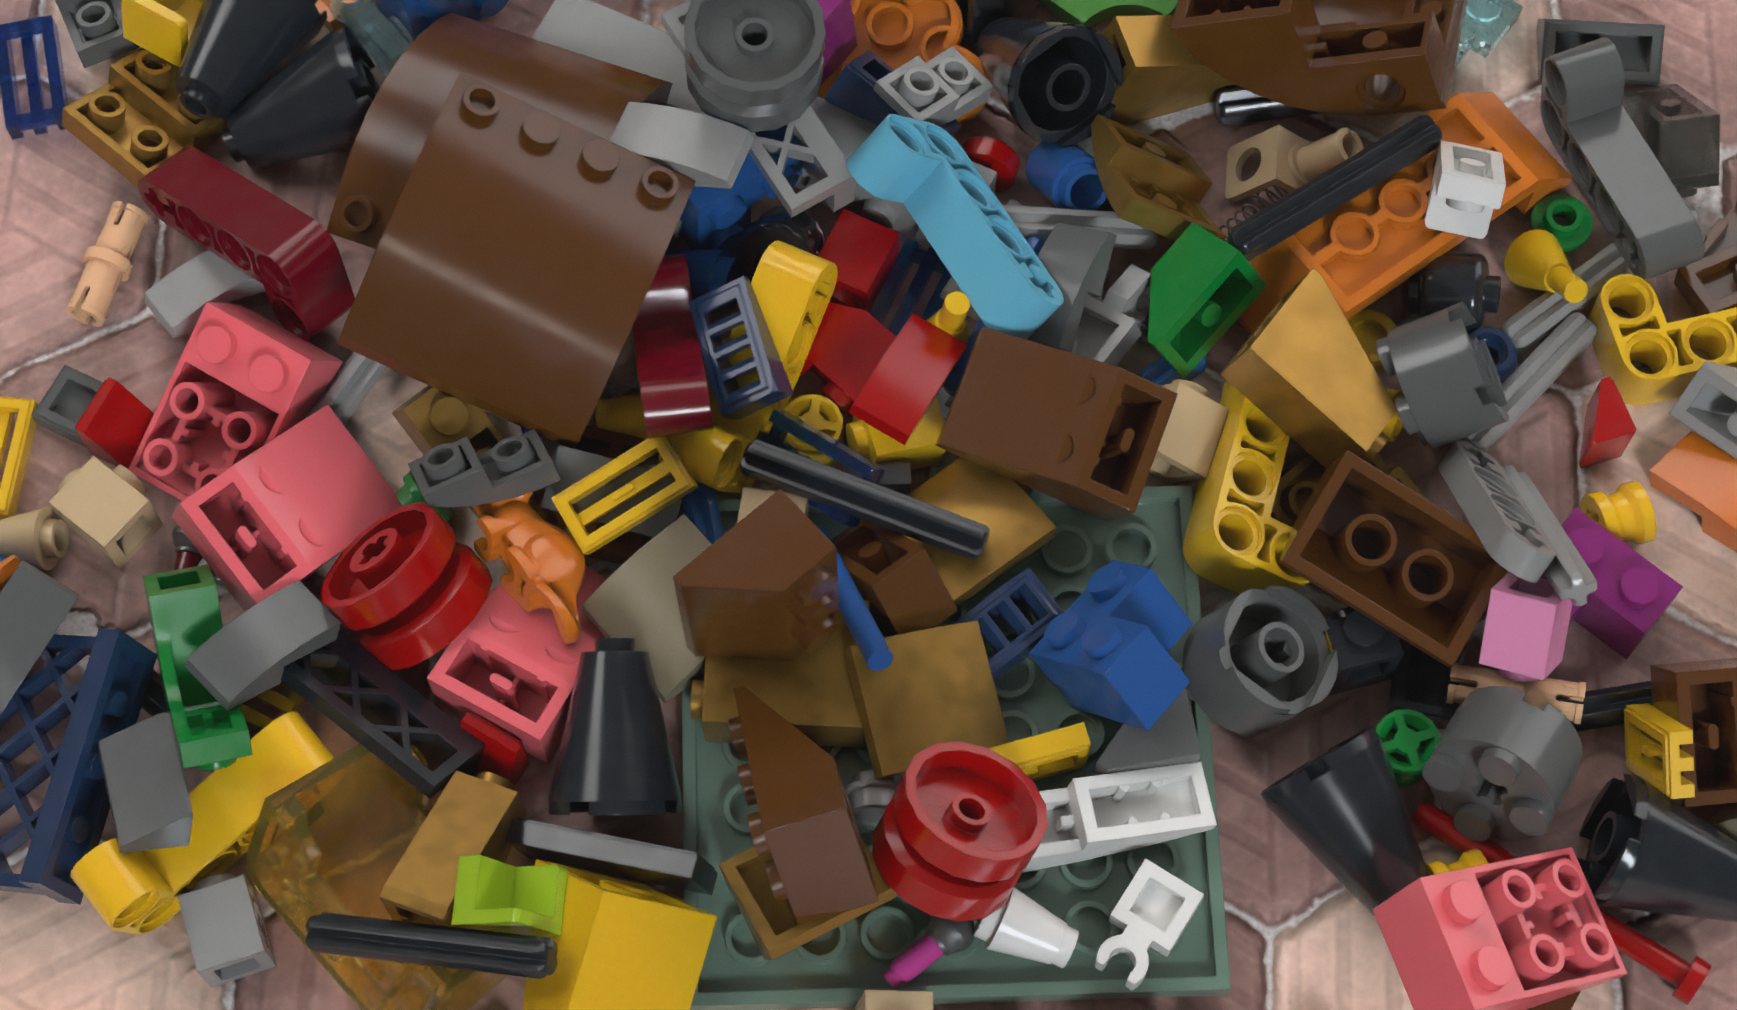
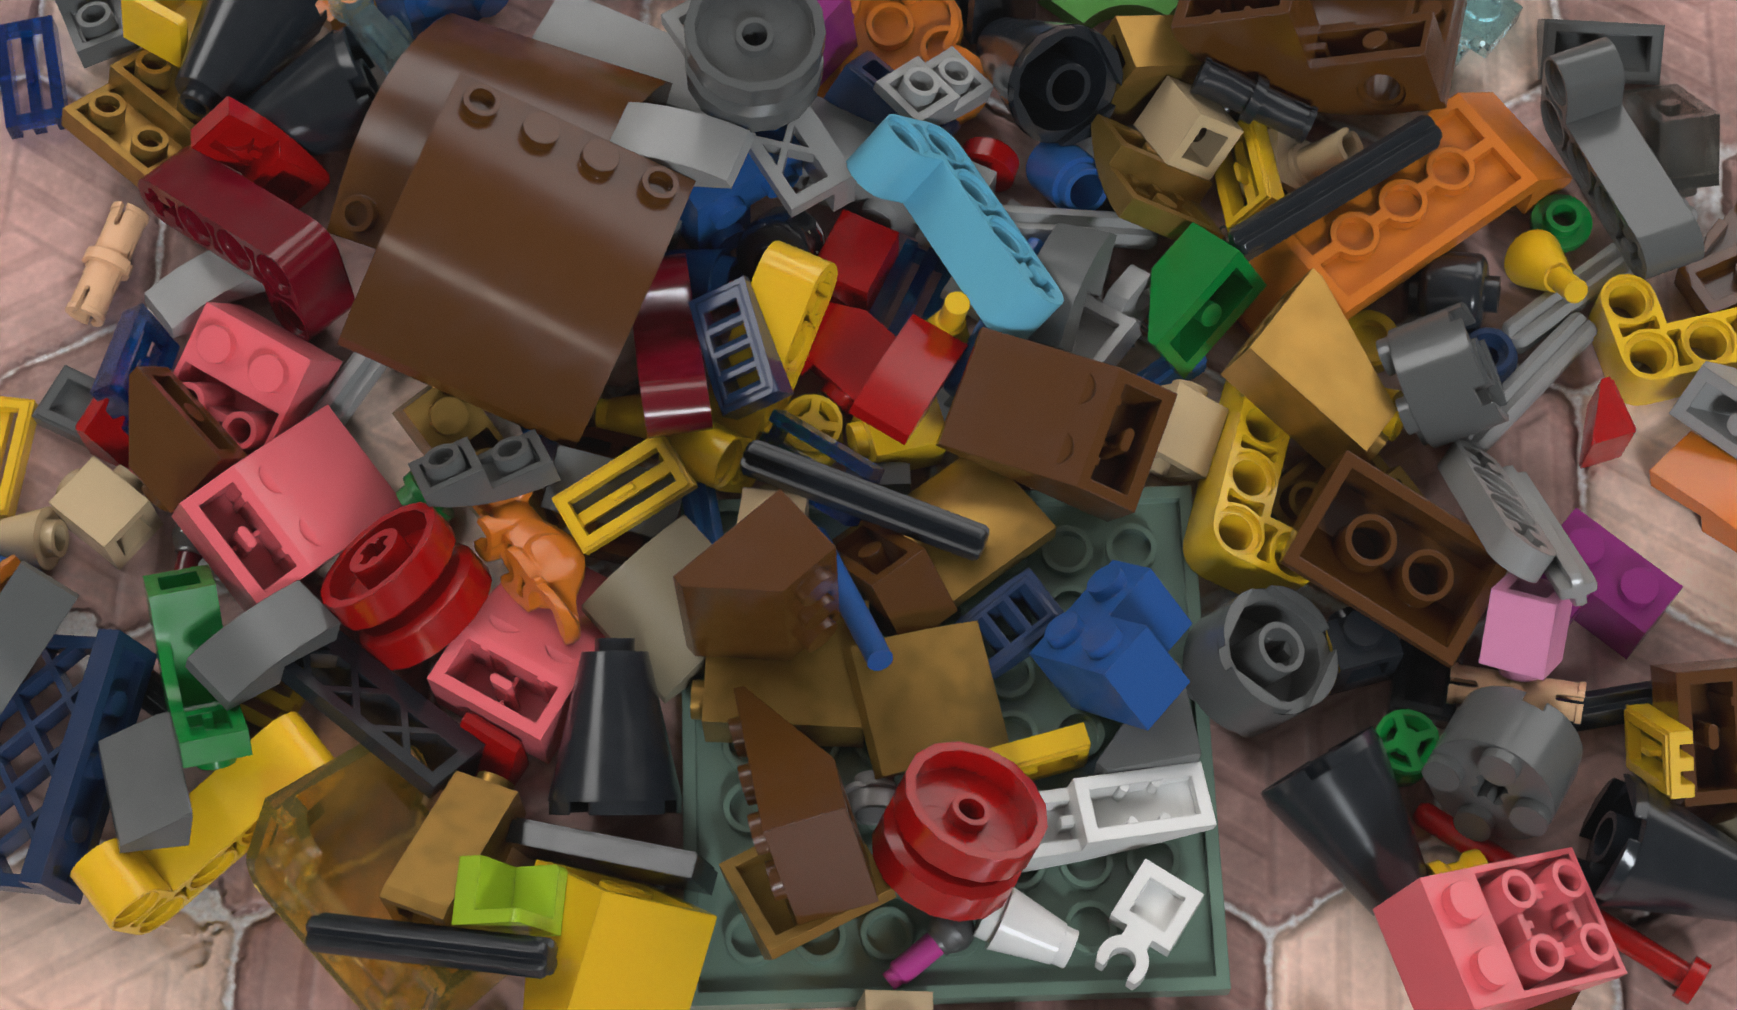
(127, 351): none -> clear blue tile
(173, 438): none -> reddish brown slope
(226, 929): light grey brick -> none
(260, 152): none -> red slope
(1188, 129): none -> tan brick
(1254, 99): none -> black pin
(1254, 169): none -> yellow tile
(1465, 189): white slope -> none
(1624, 514): yellow wheel -> none

